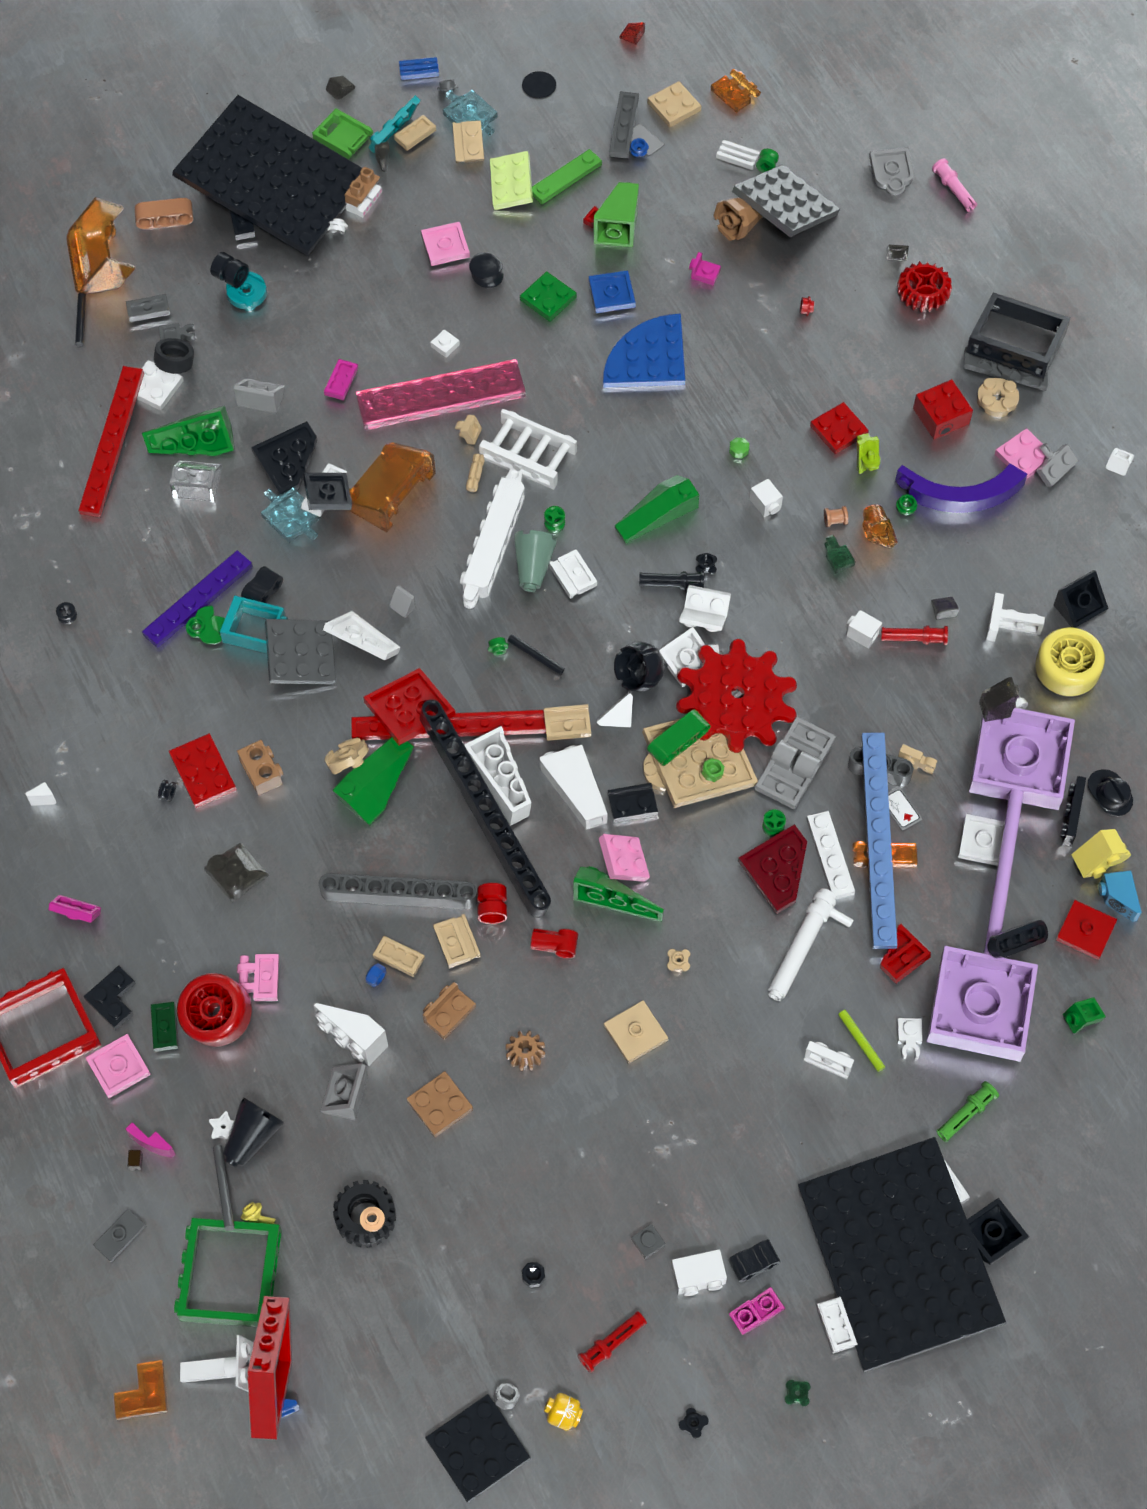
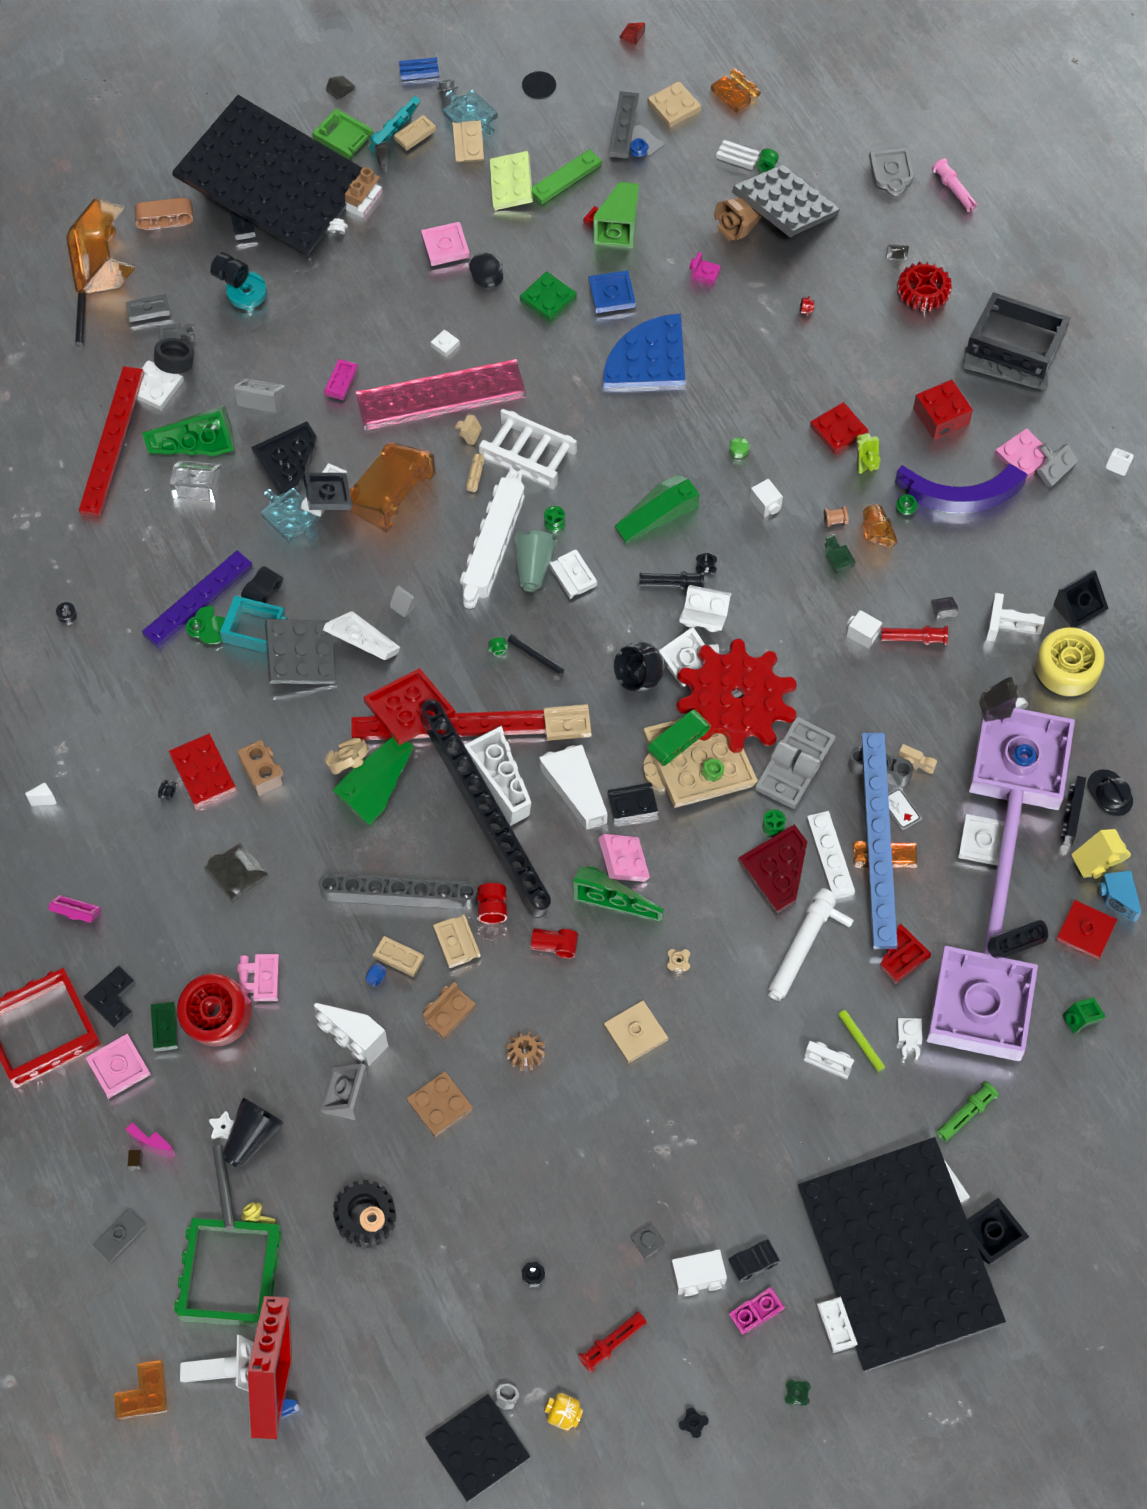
(619, 714): white slope -> none
(1001, 387): tan plate -> none
(1026, 750): none -> blue plate

